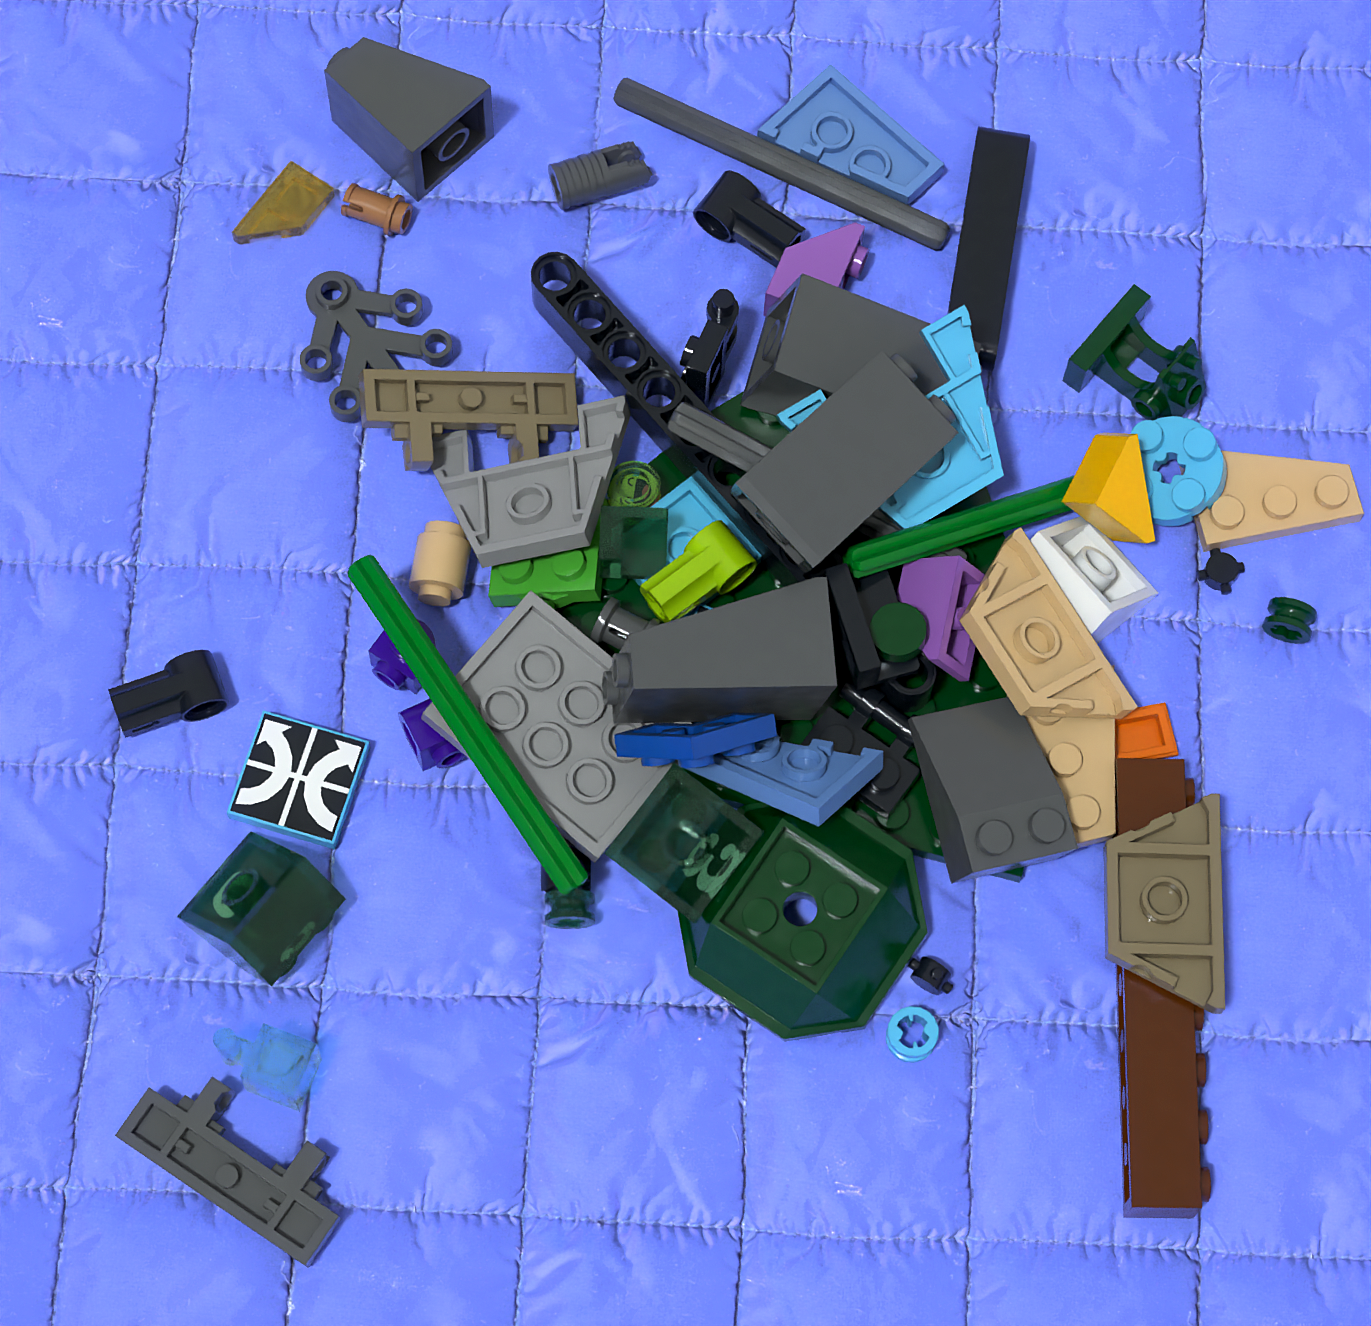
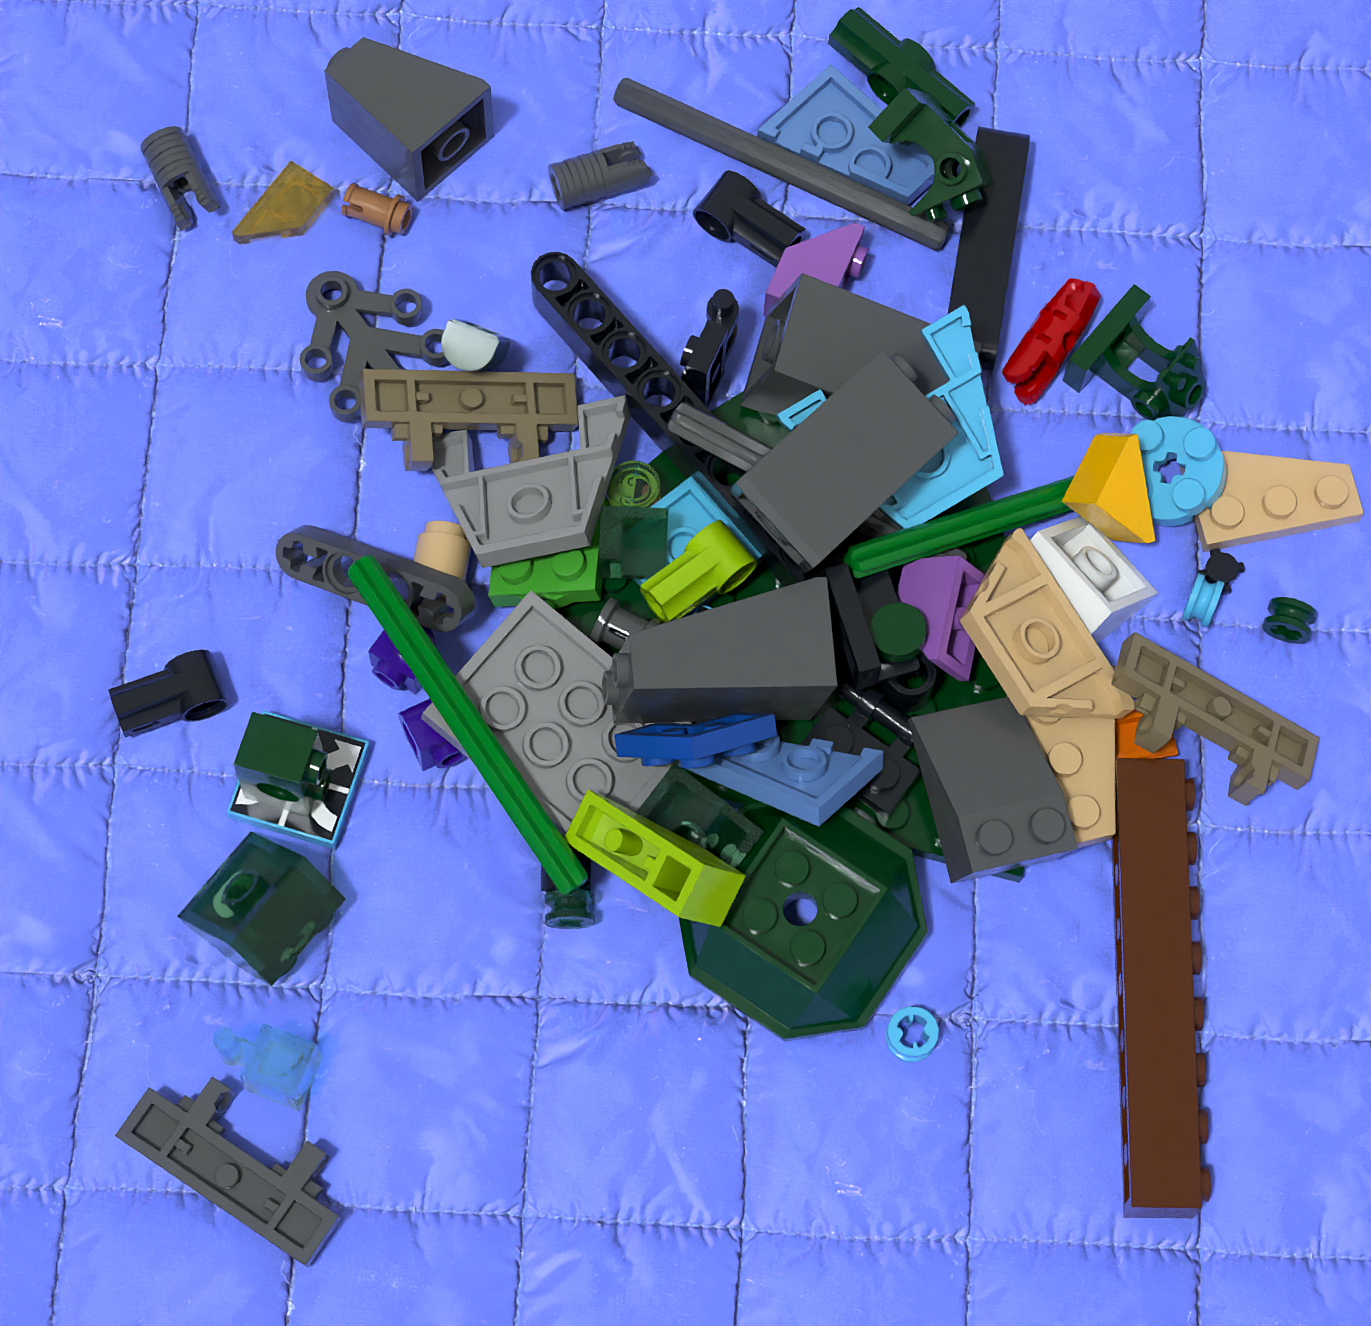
(177, 173): none -> dark grey hinge
(282, 764): none -> dark green brick
(329, 576): none -> dark grey beam
(473, 346): none -> brick
(654, 860): none -> lime slope
(895, 63): none -> dark green piece
(920, 119): none -> dark green tile
(930, 975): black piece -> none
(1050, 339): none -> red hinge
(1169, 904): dark tan wing -> none
(1179, 694): none -> dark tan hinge
(1202, 600): none -> medium azure bush

